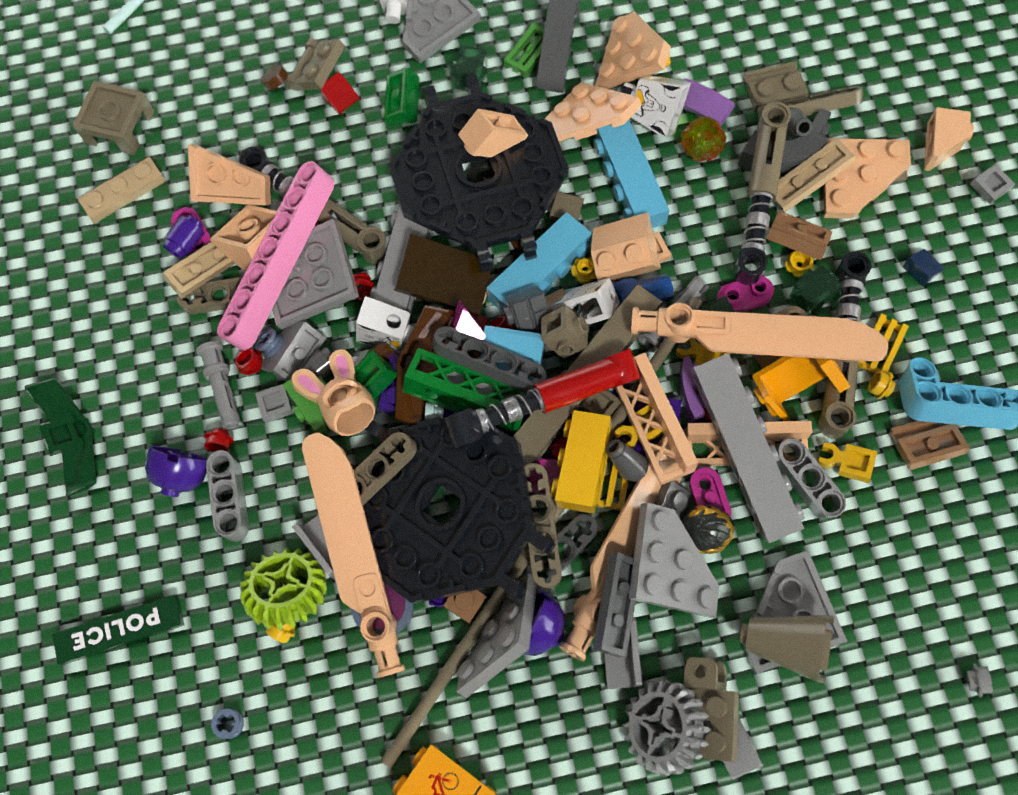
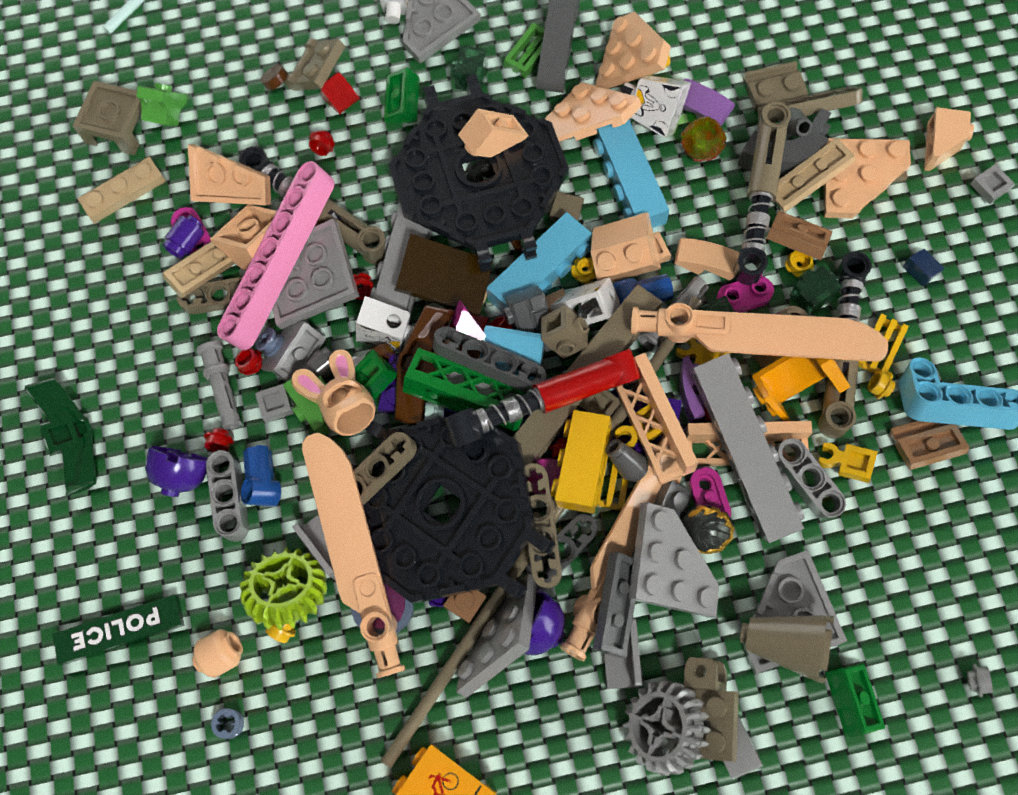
(161, 104): none -> bright green brick
(217, 653): none -> light nougat head
(259, 483): none -> blue piece
(321, 143): none -> red plate
(703, 255): none -> light nougat slope
(855, 700): none -> green slope

